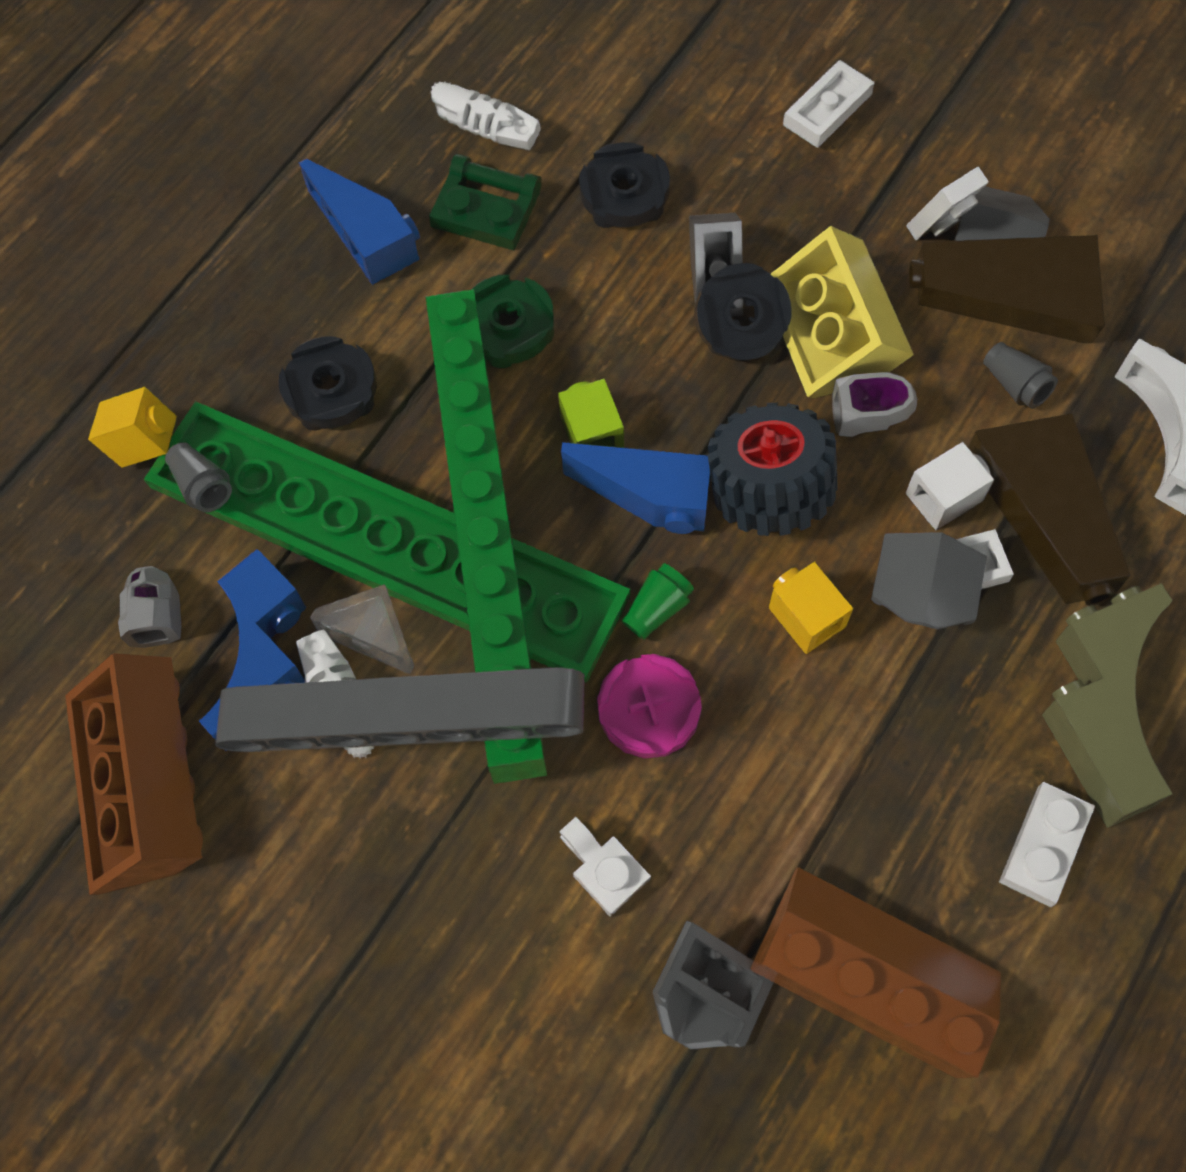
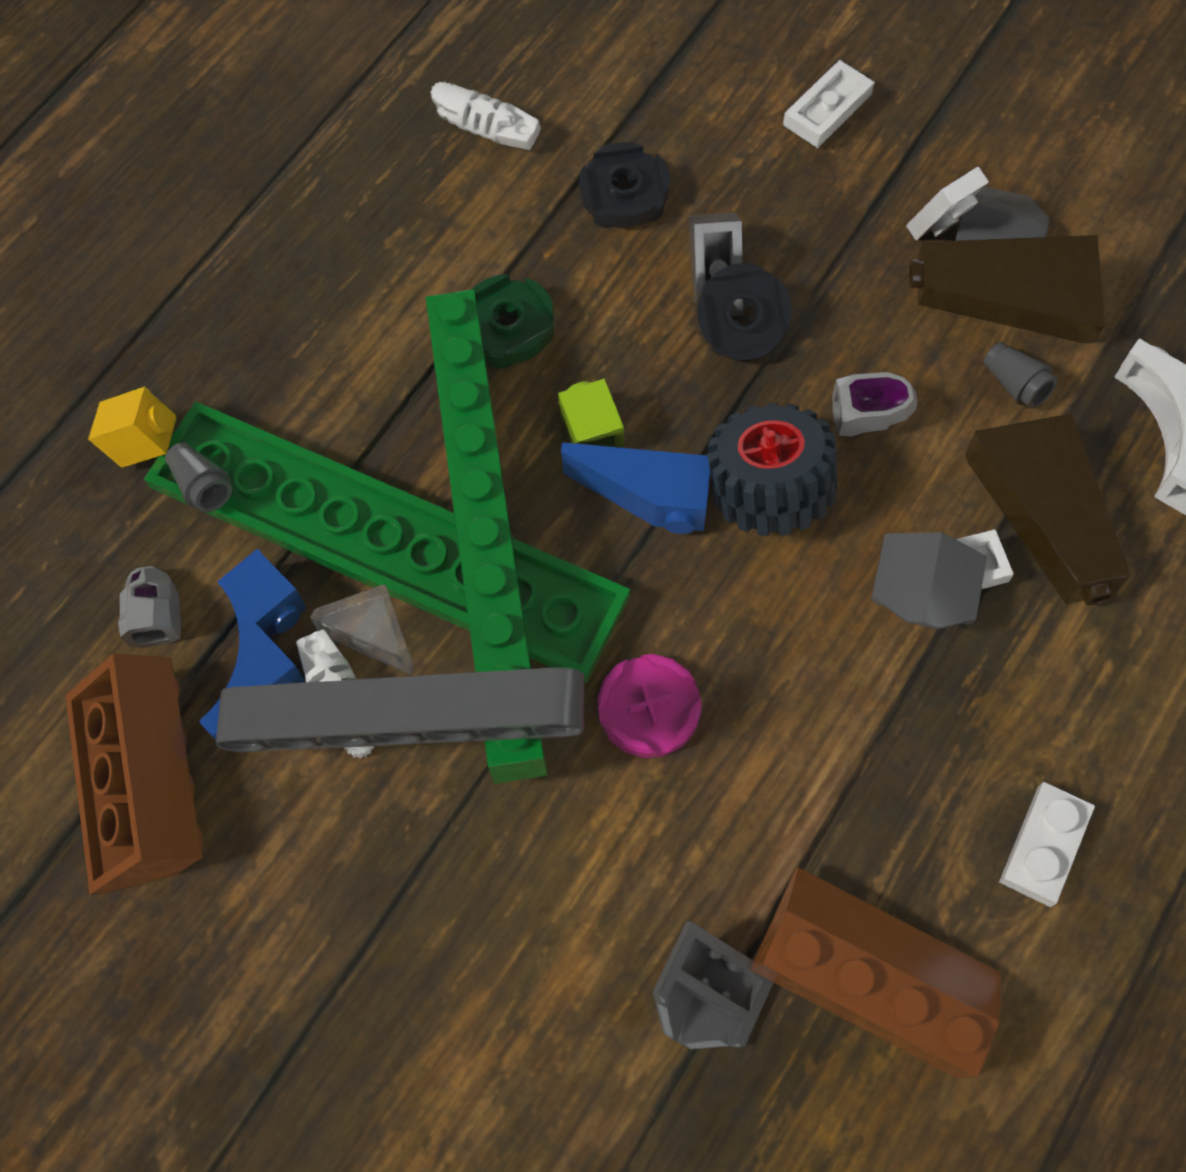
(332, 407): black plate -> none
(364, 222): blue slope -> none
(482, 214): dark green plate -> none
(608, 871): white plate -> none
(658, 600): green cone -> none
(809, 606): yellow brick -> none
(839, 313): light yellow slope -> none
(950, 485): white brick -> none
(1098, 712): olive arch -> none

